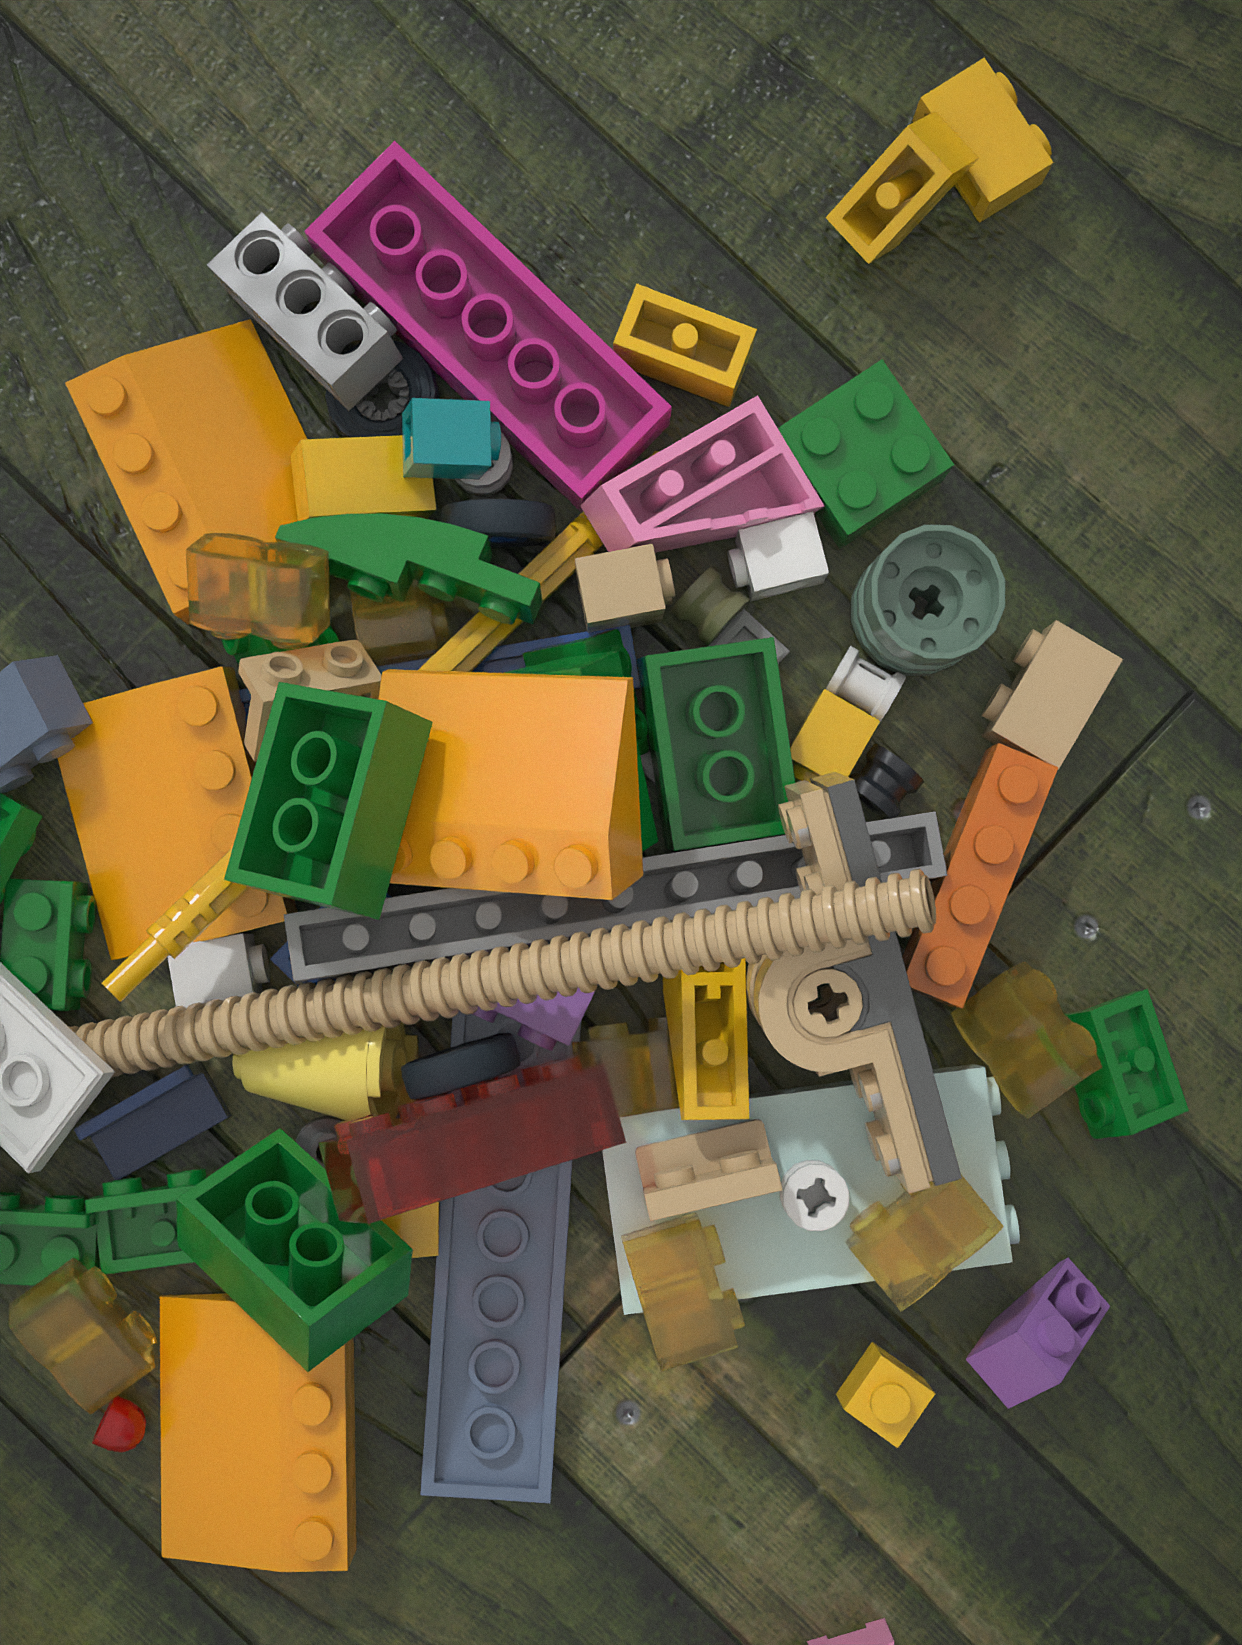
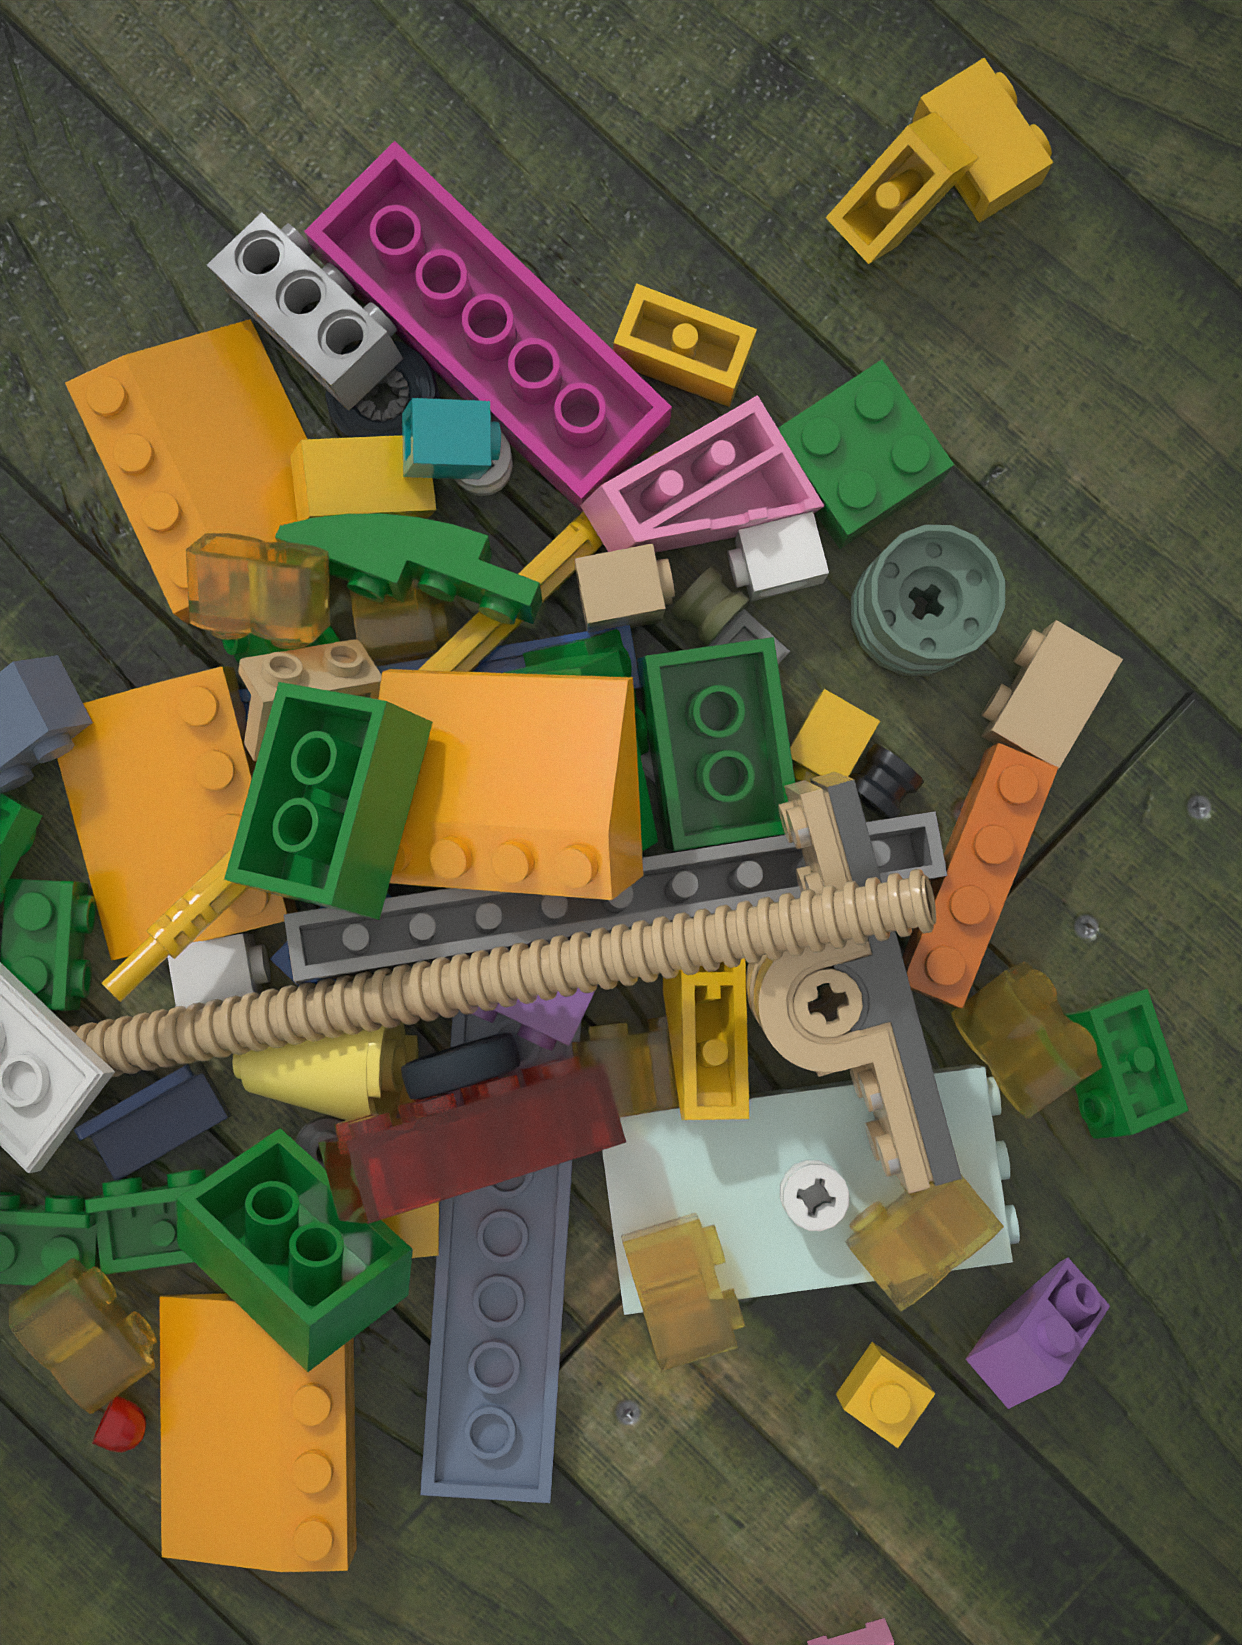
(505, 521): black bush -> none
(707, 1169): tan bracket -> none
(865, 684): white bush -> none

